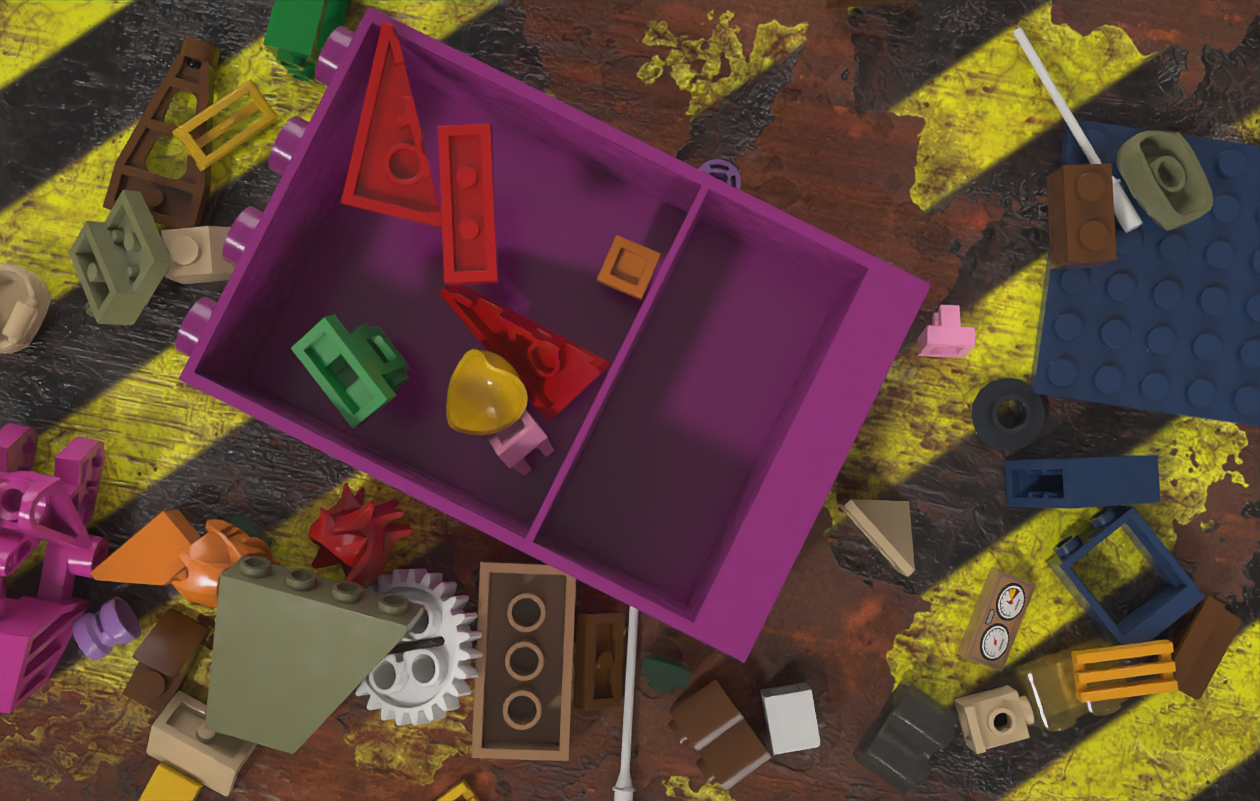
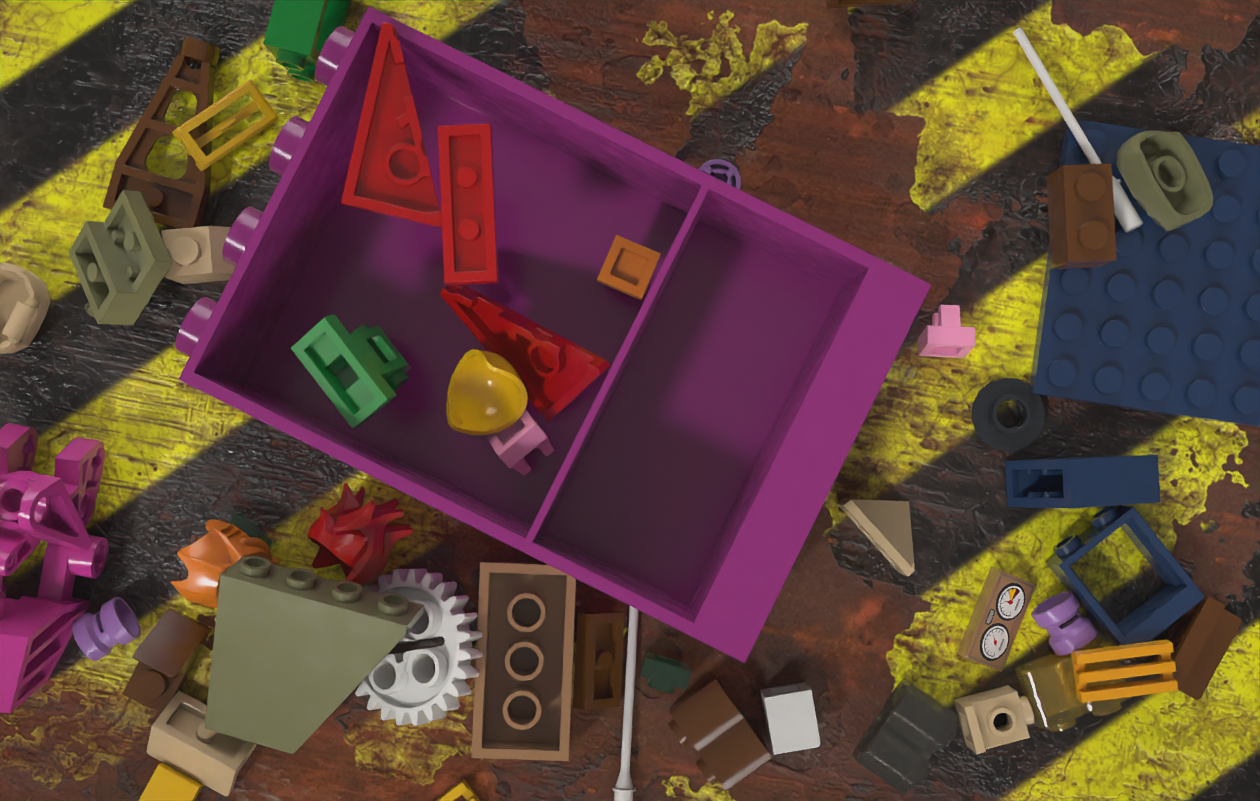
(151, 553): orange slope -> none
(1064, 623): none -> medium lavender wheel

